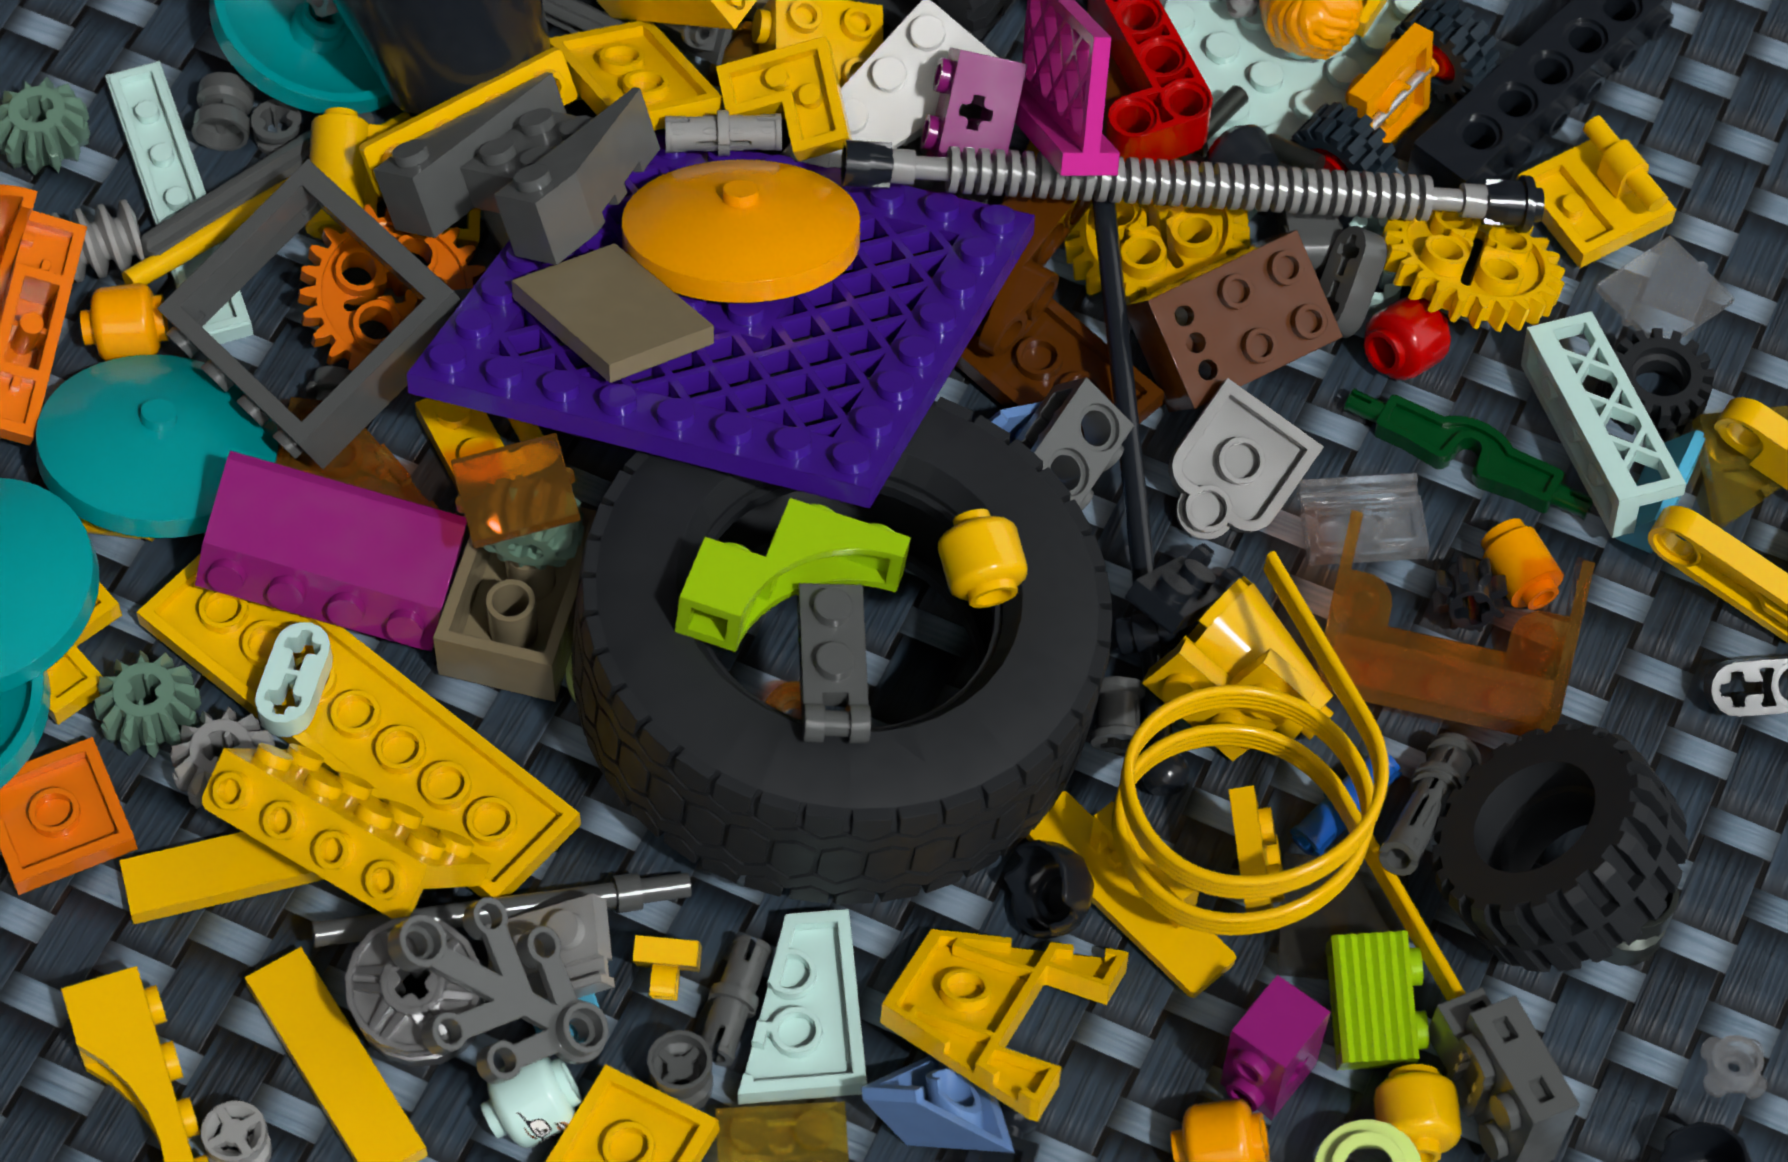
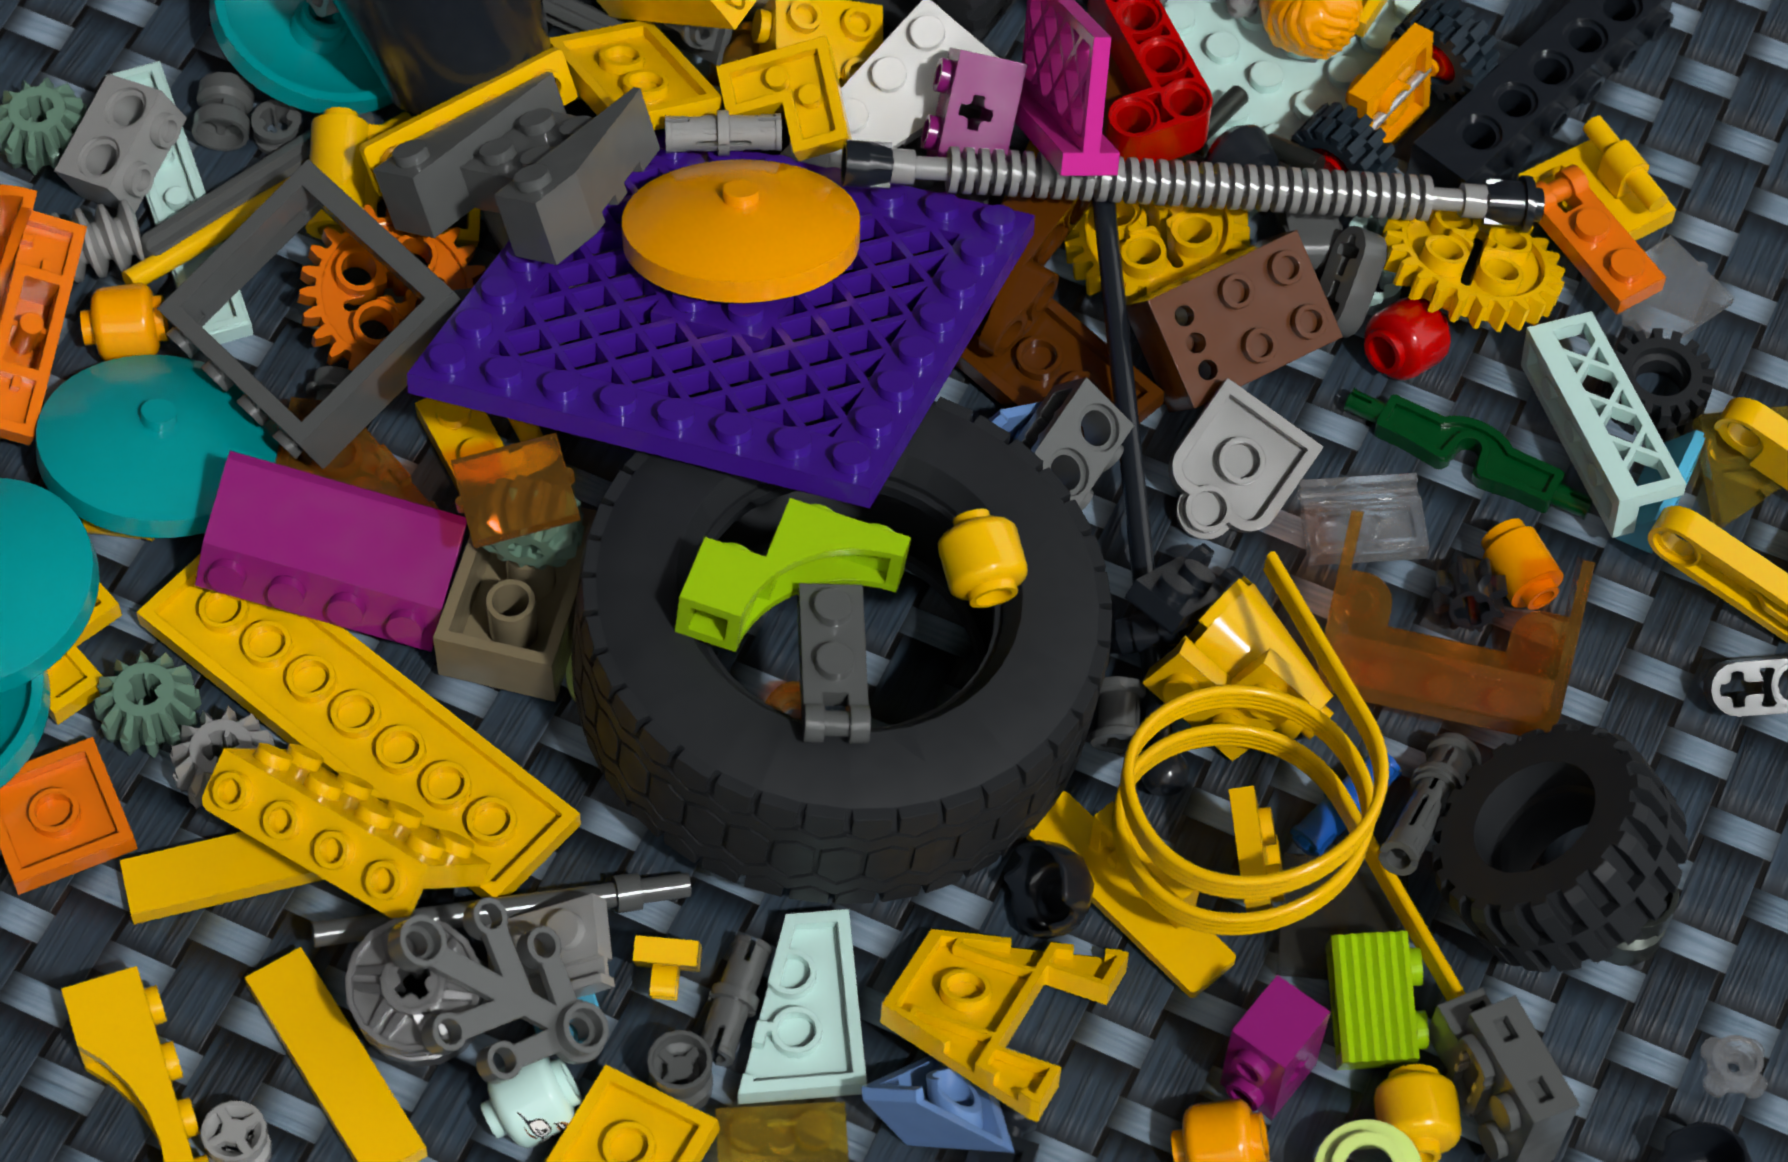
(120, 143): none -> light grey brick
(282, 674): light aqua beam -> none
(613, 312): dark tan tile -> none
(1597, 242): none -> orange plate

